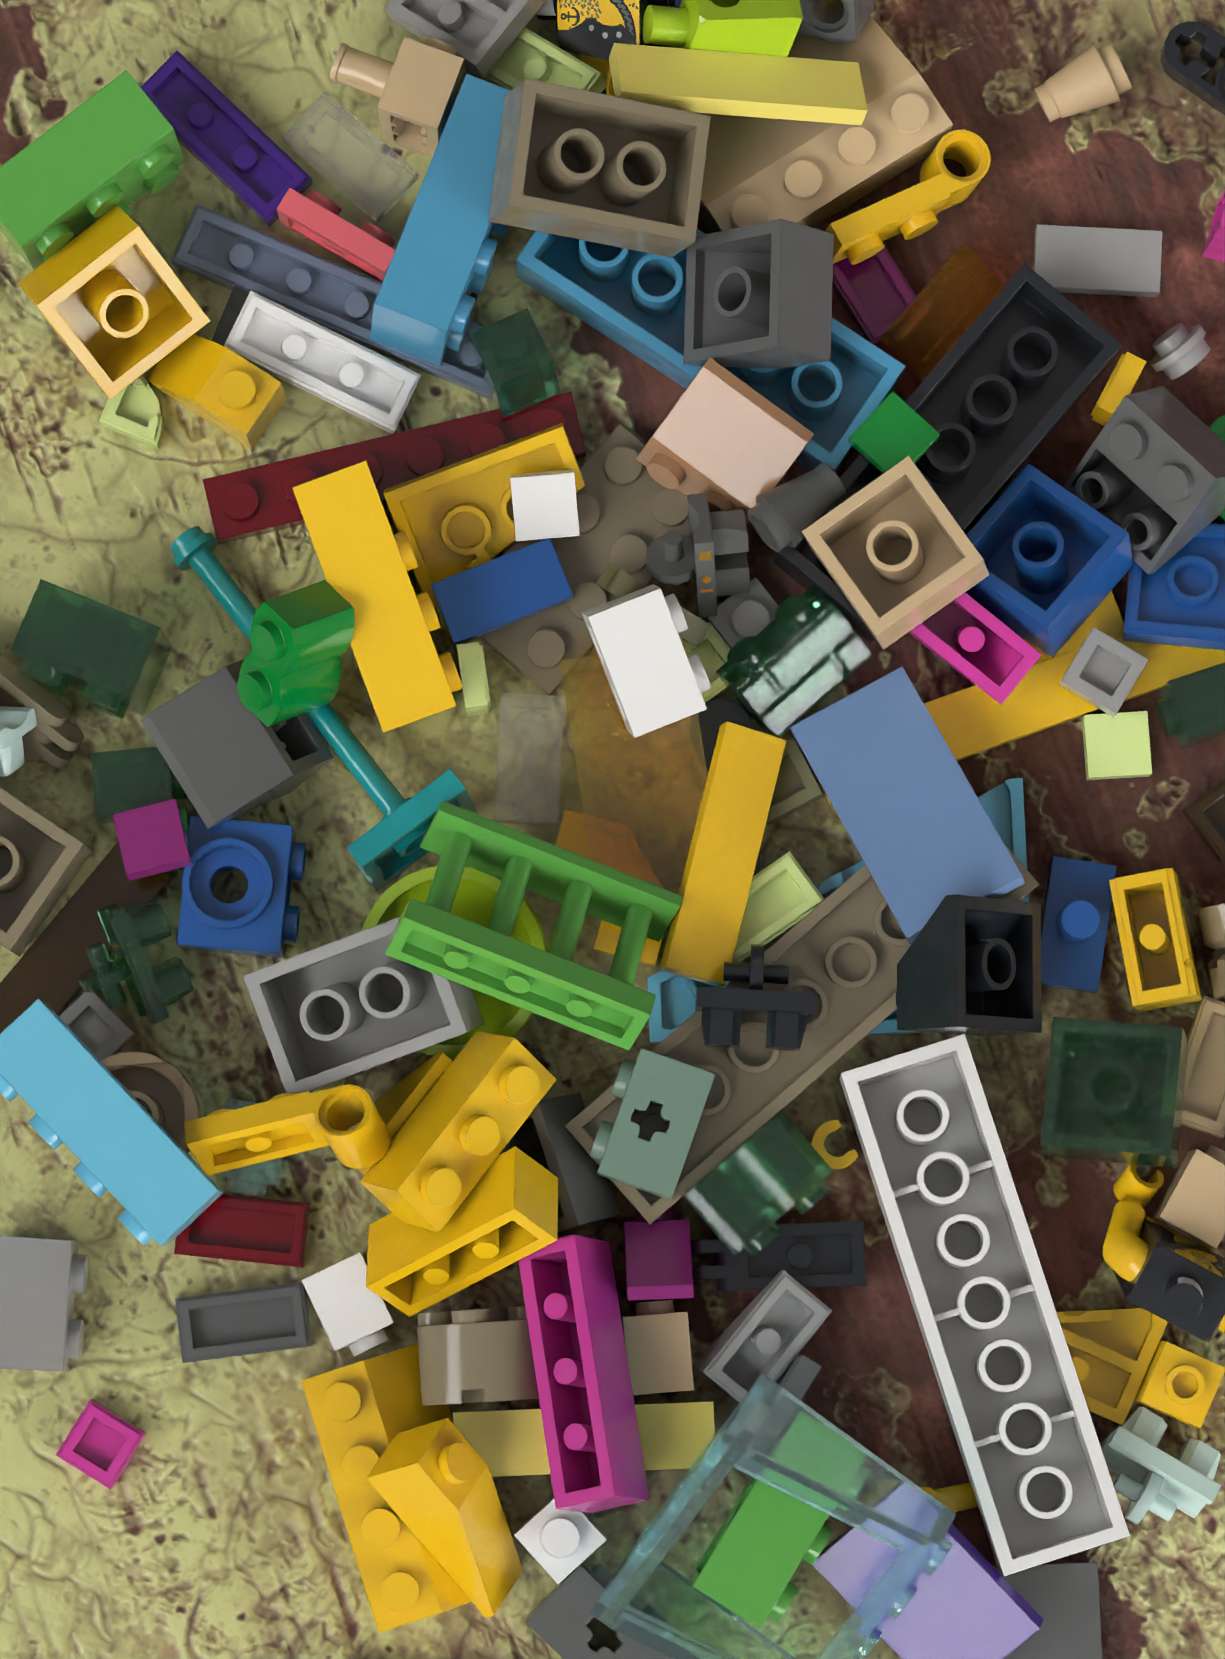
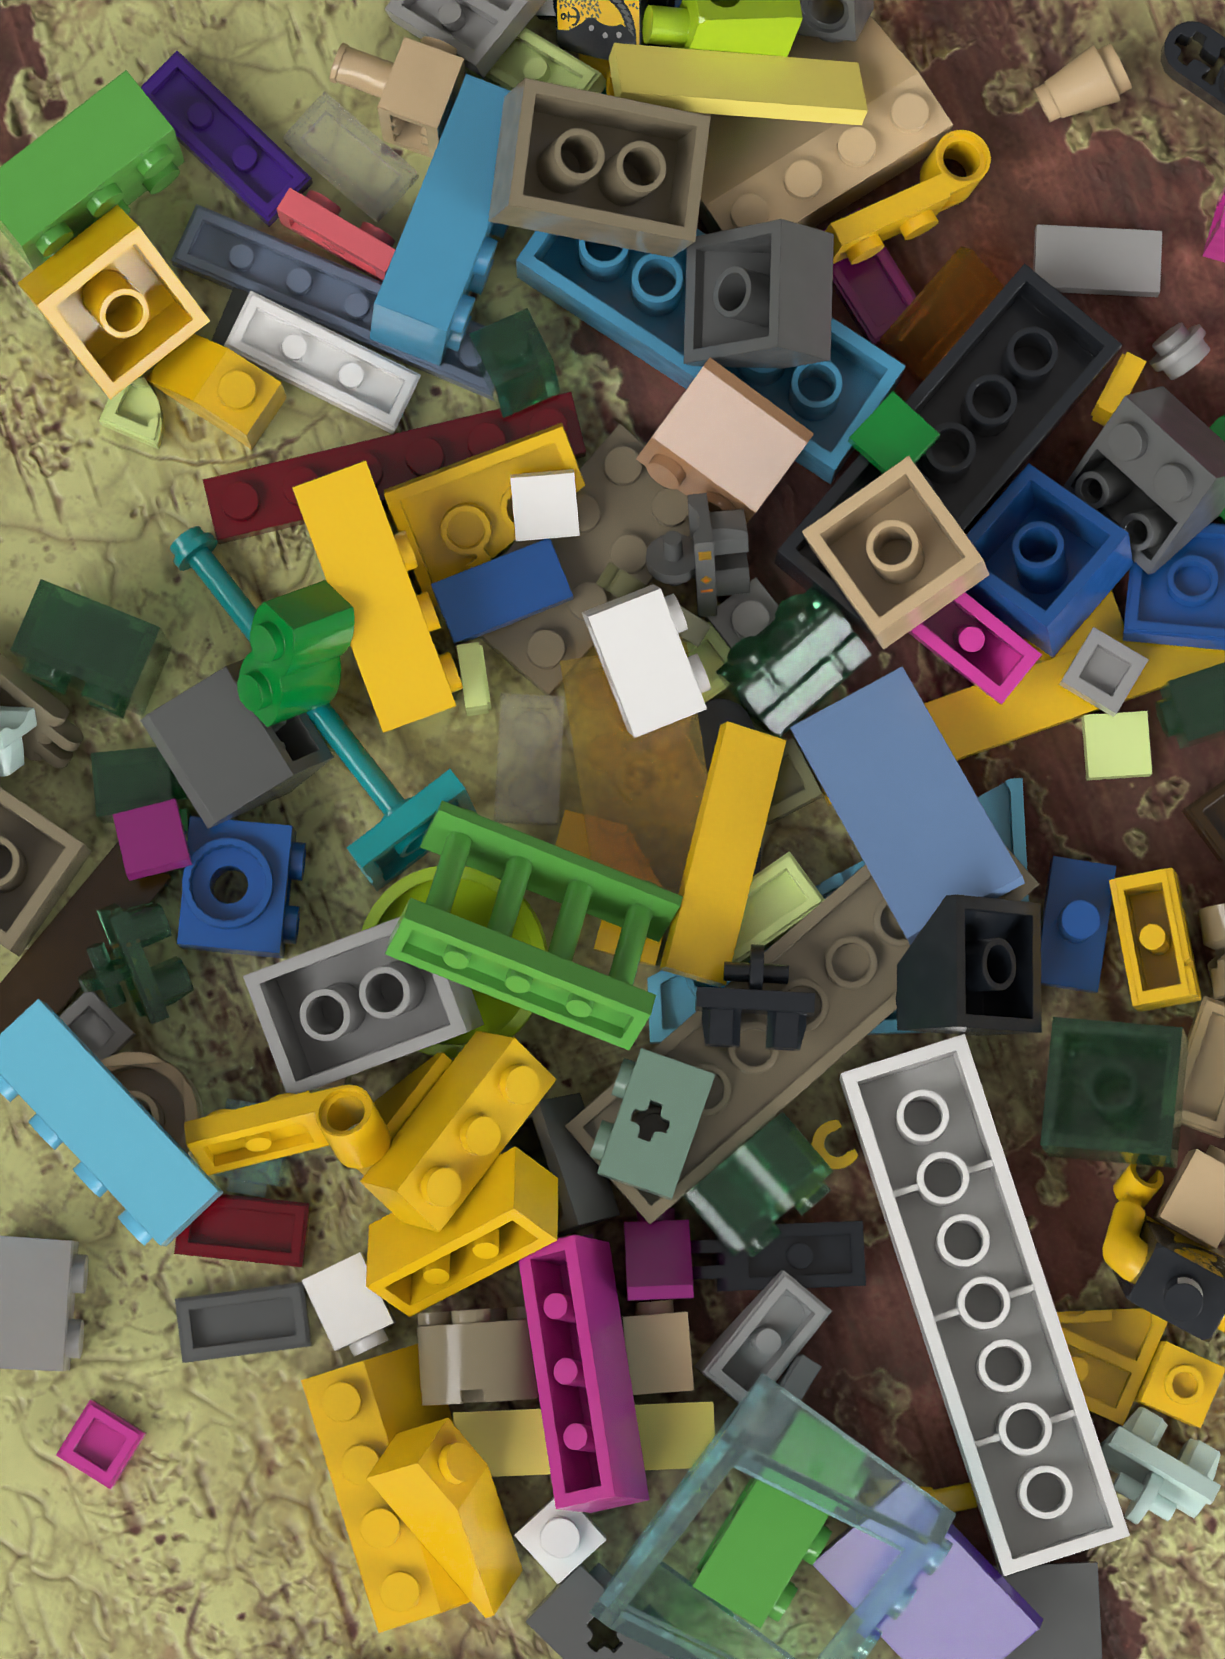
(794, 506): dark grey cone -> none

